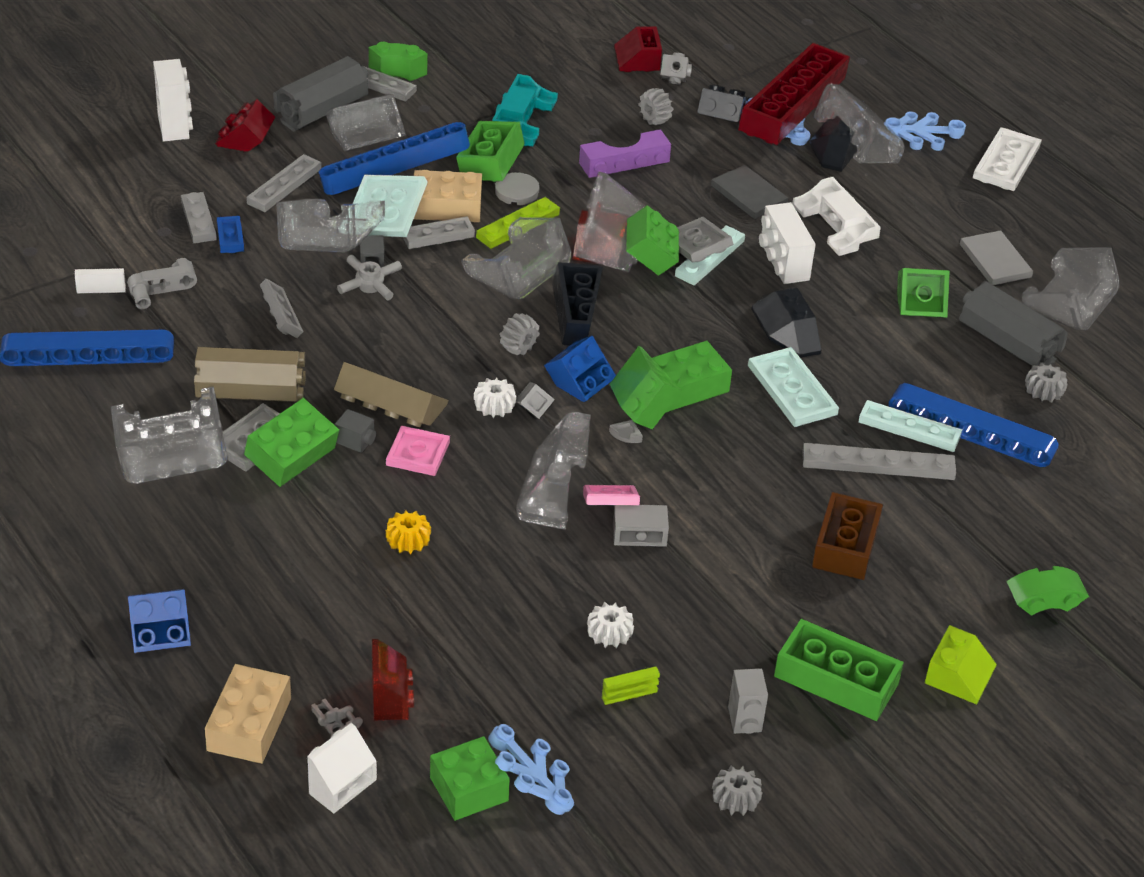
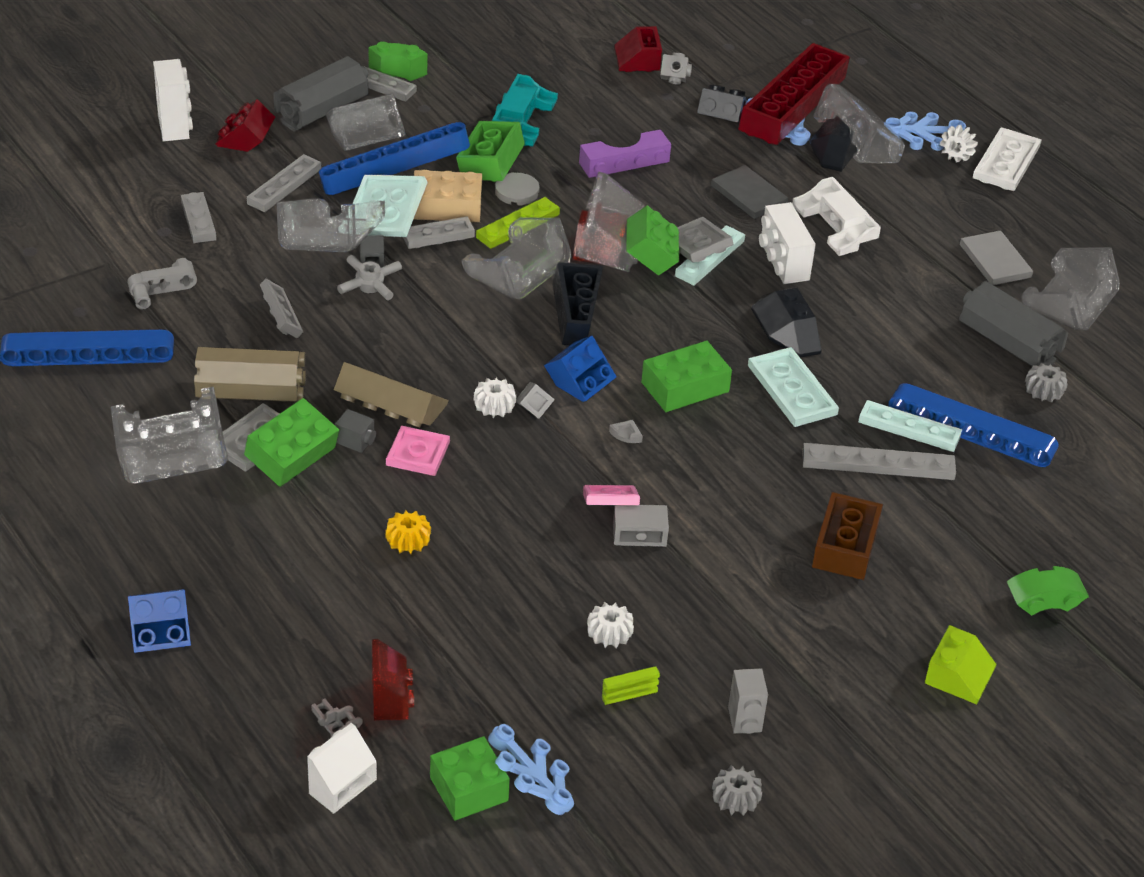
(100, 280): white tile -> none
(230, 234): blue plate -> none
(248, 713): tan brick -> none
(519, 334): light grey gear -> none
(548, 479): clear windscreen -> none
(644, 389): bright green slope -> none
(655, 106): light grey gear -> none
(838, 669): bright green brick -> none
(923, 292): bright green slope -> none
(962, 150): none -> white gear

